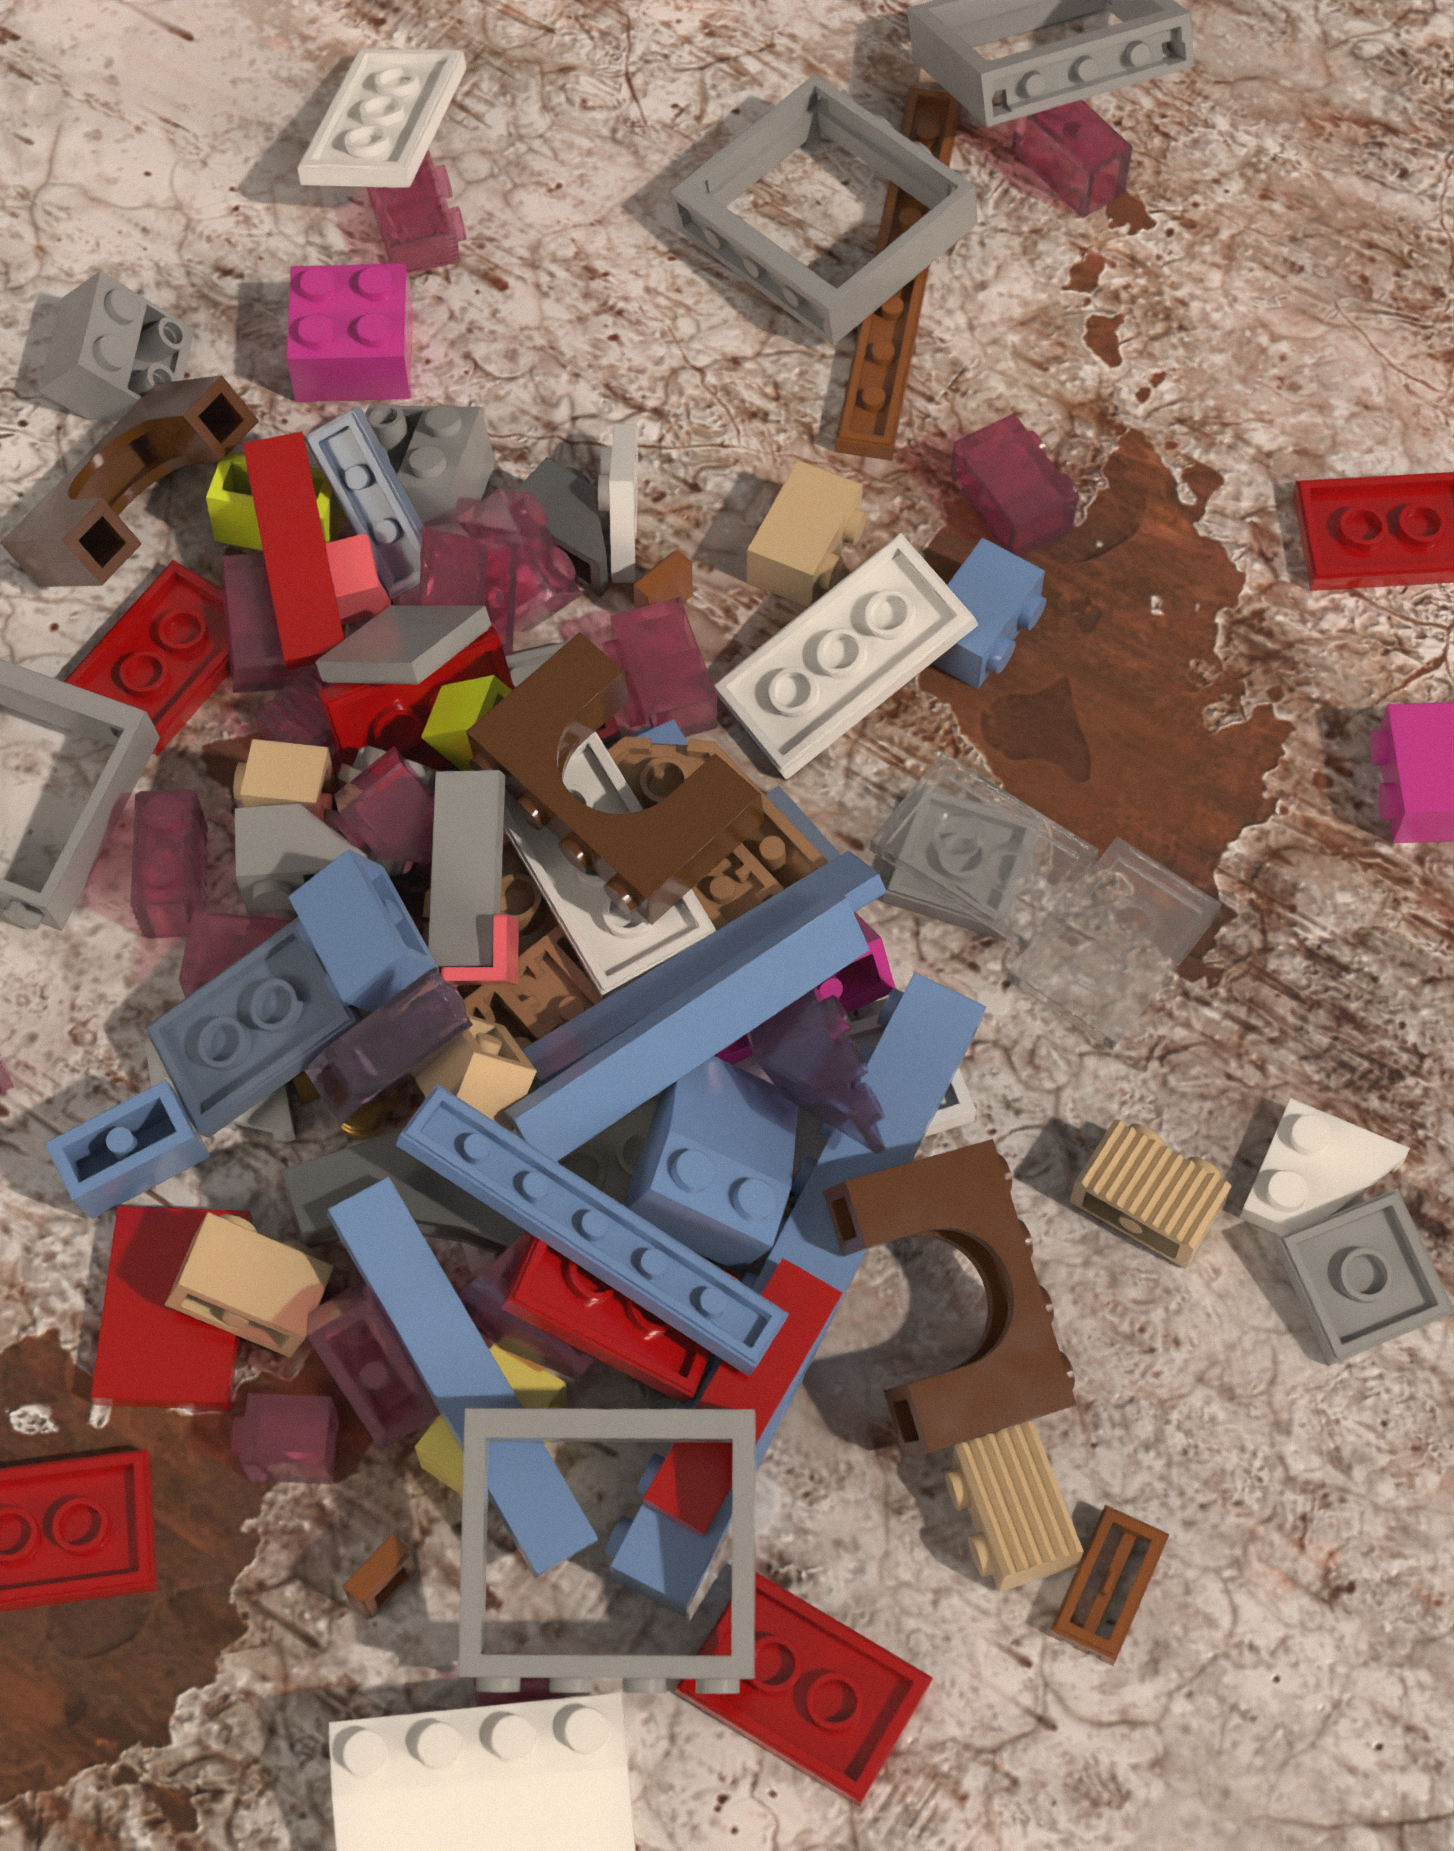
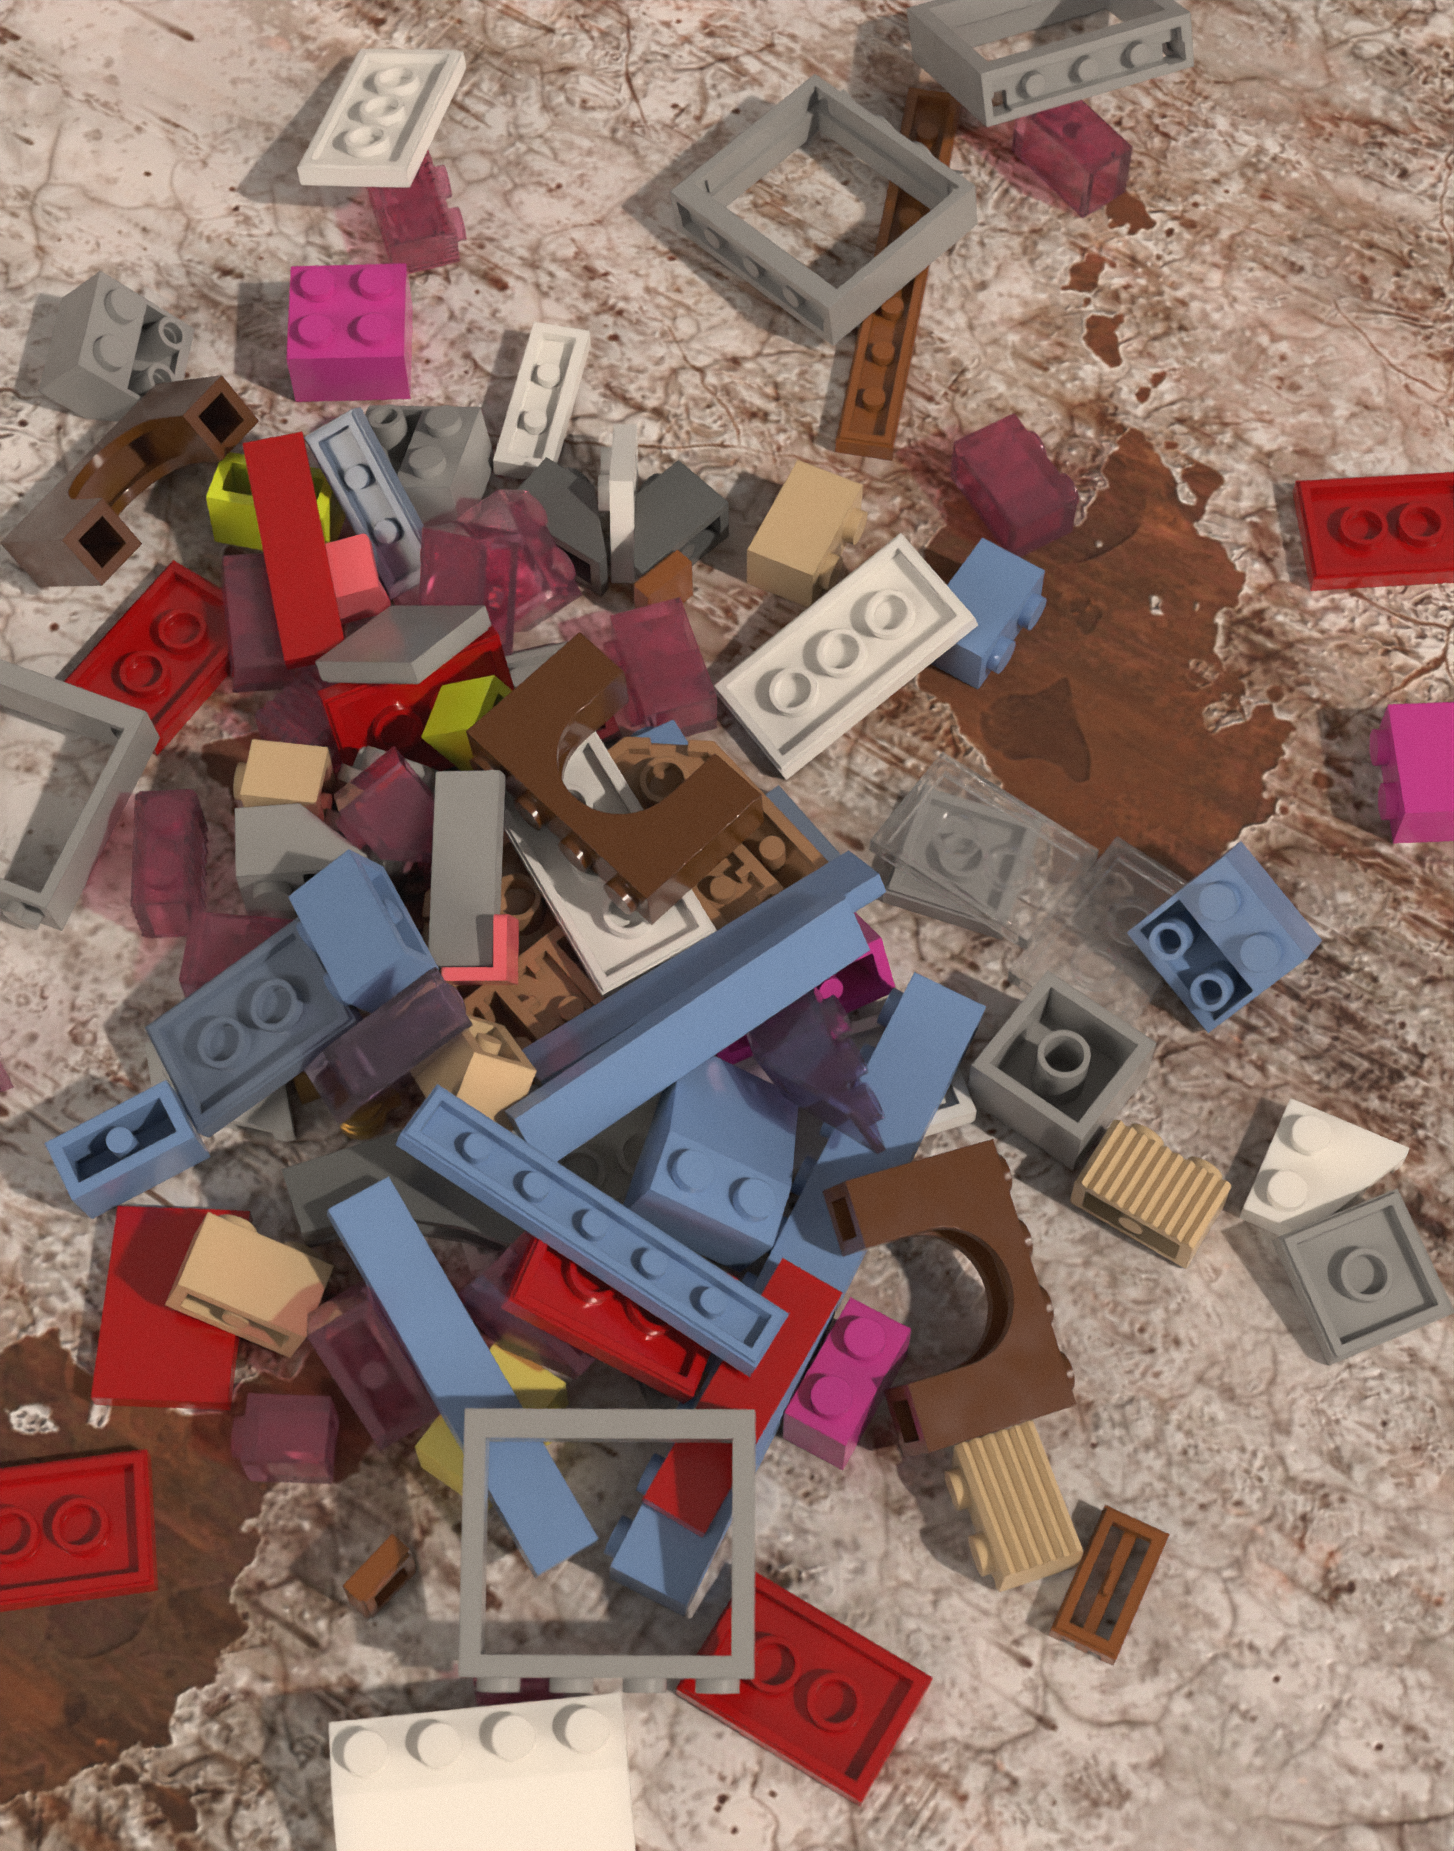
(542, 399): none -> white plate
(677, 513): none -> dark grey slope
(846, 1383): none -> dark pink brick
(1060, 1069): none -> light grey brick
(1225, 937): none -> medium blue slope

